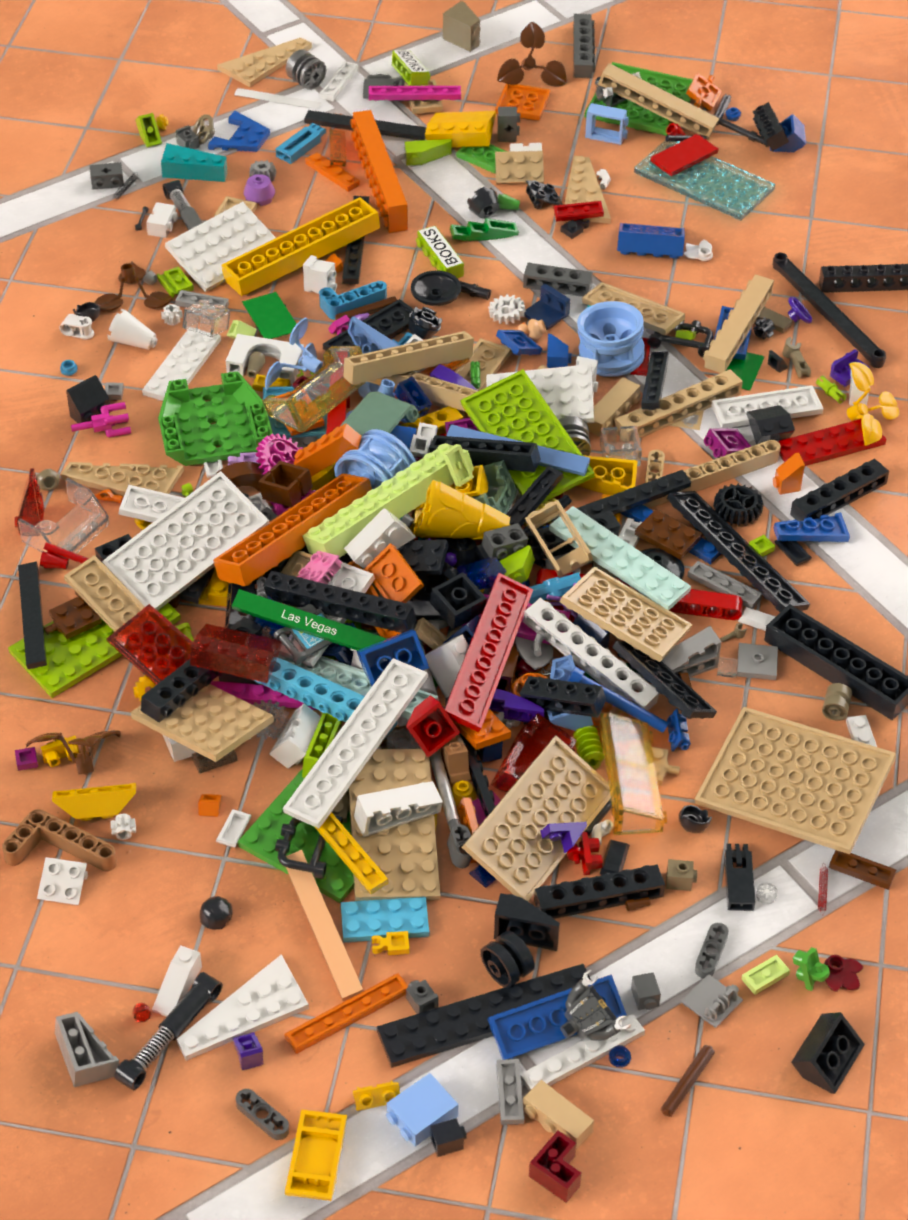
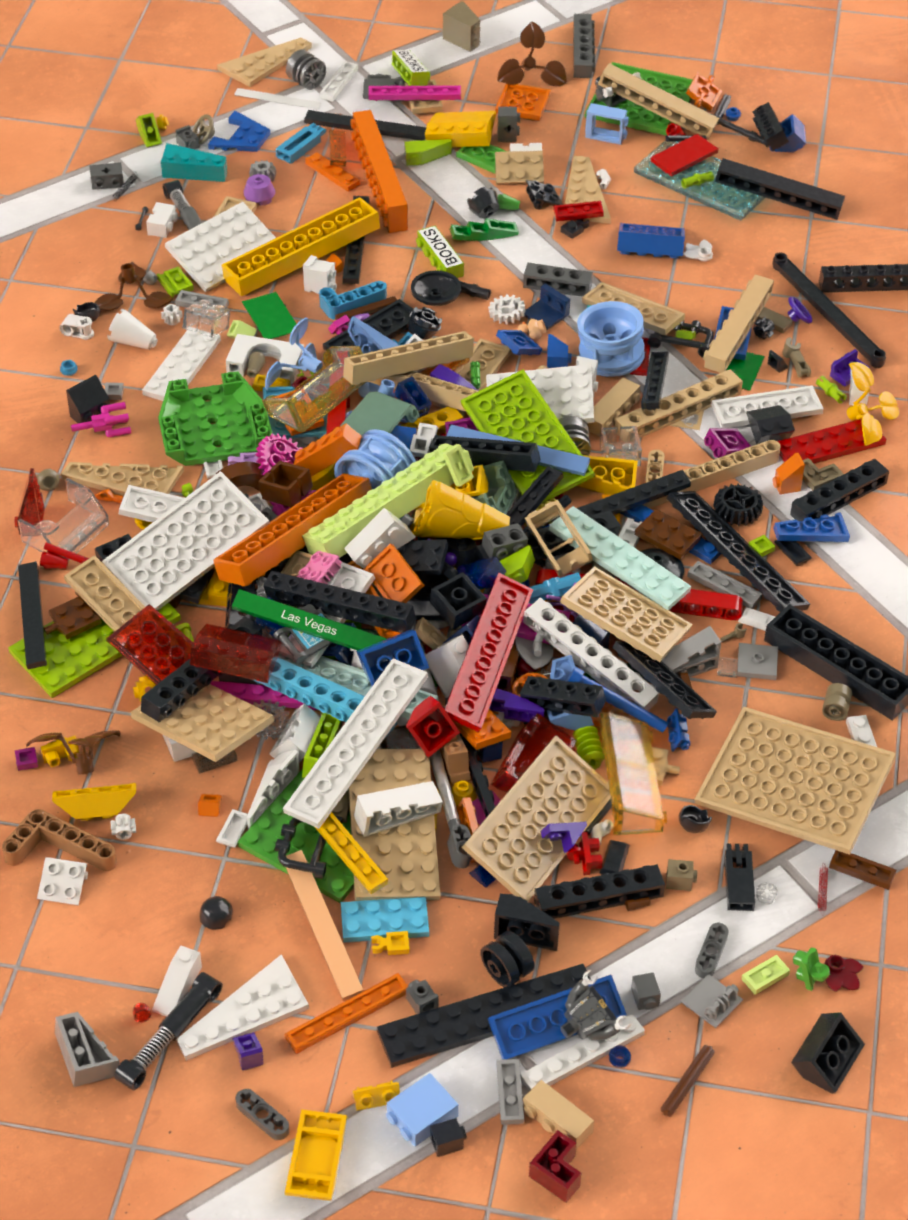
(275, 779): none -> white wedge
(697, 179): none -> lime pin
(779, 188): none -> black brick
(817, 477): none -> dark tan plate

